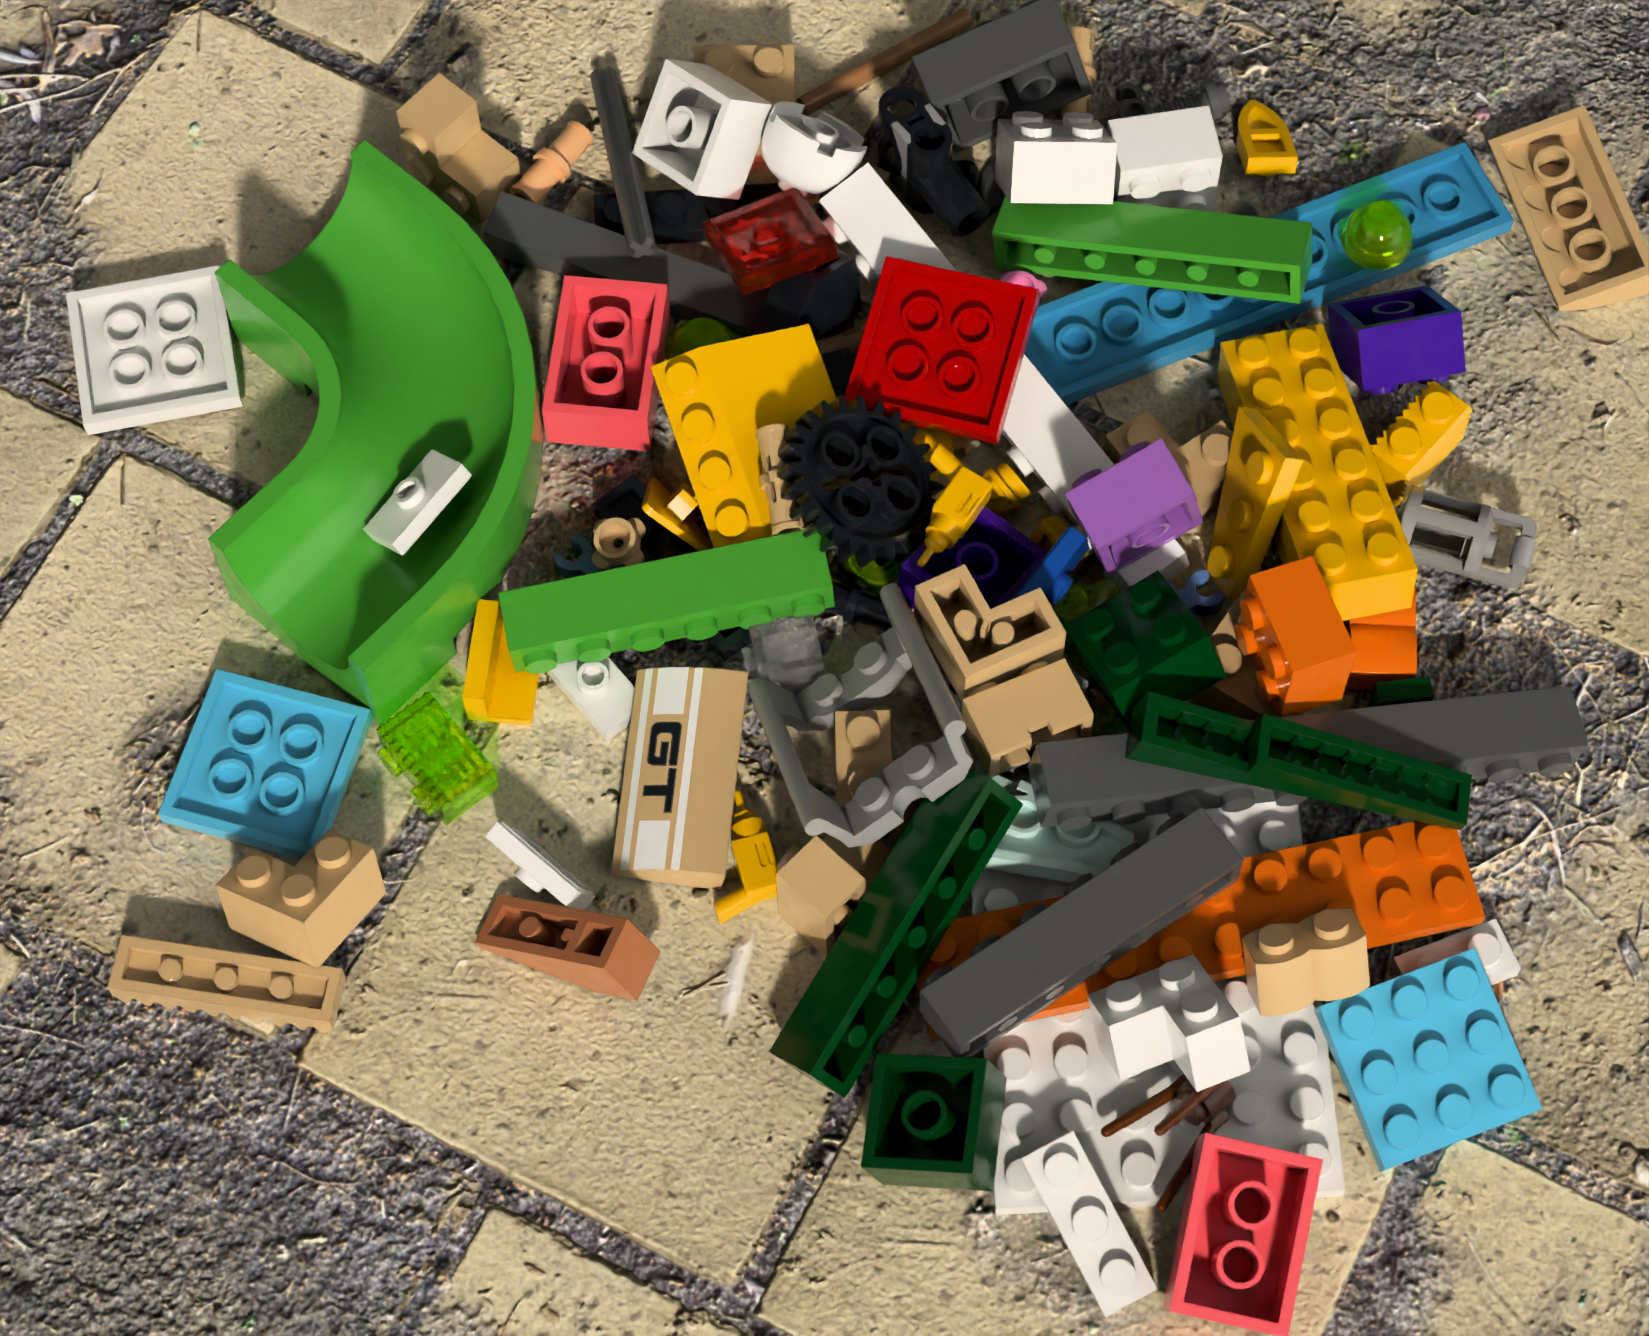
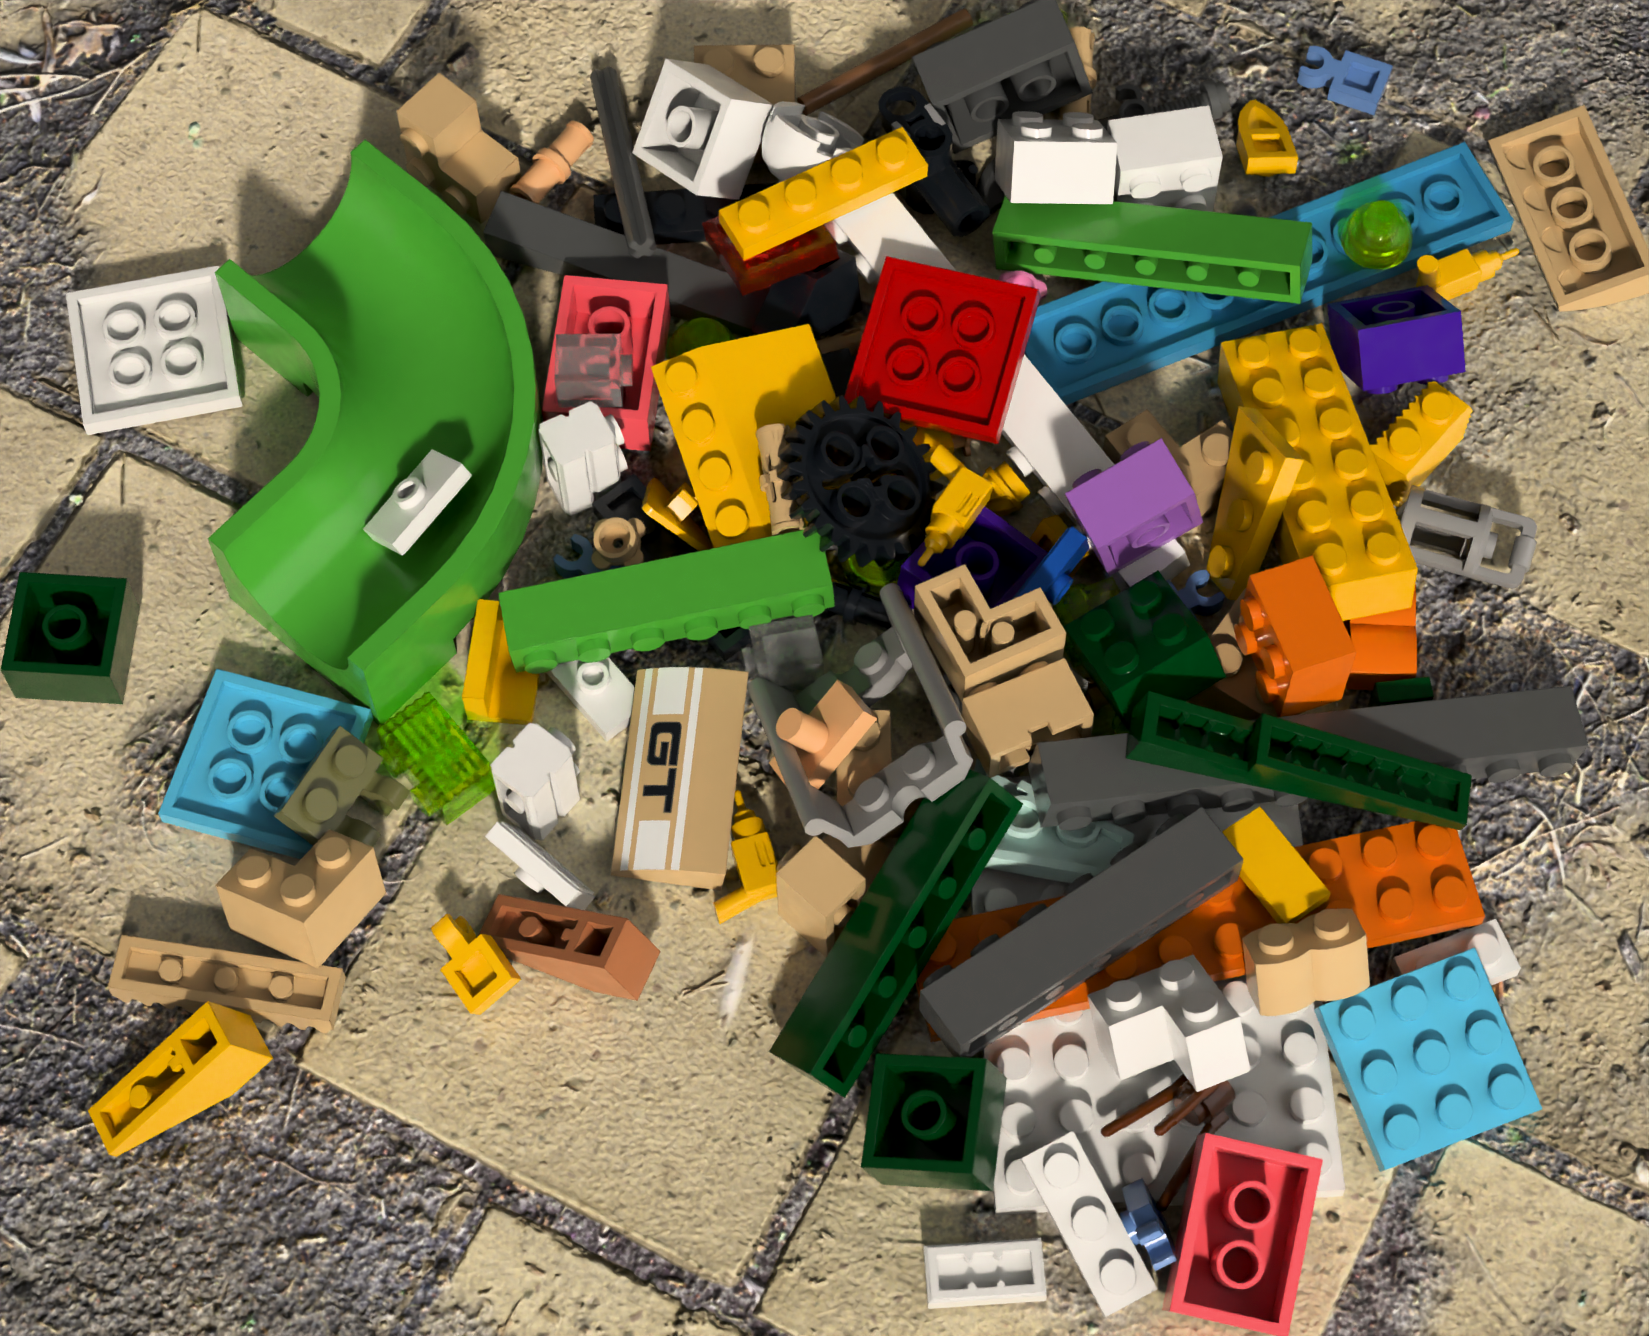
(70, 638): none -> dark green brick
(181, 1077): none -> yellow slope
(332, 784): none -> olive plate
(477, 967): none -> yellow plate
(536, 780): none -> white brick
(582, 456): none -> white brick
(591, 369): none -> clear brick
(823, 193): none -> yellow plate
(826, 733): none -> light nougat tile
(984, 1273): none -> white plate
(1147, 1224): none -> medium blue plate
(1275, 869): none -> yellow tile
(1351, 82): none -> medium blue plate
(1460, 271): none -> yellow piece

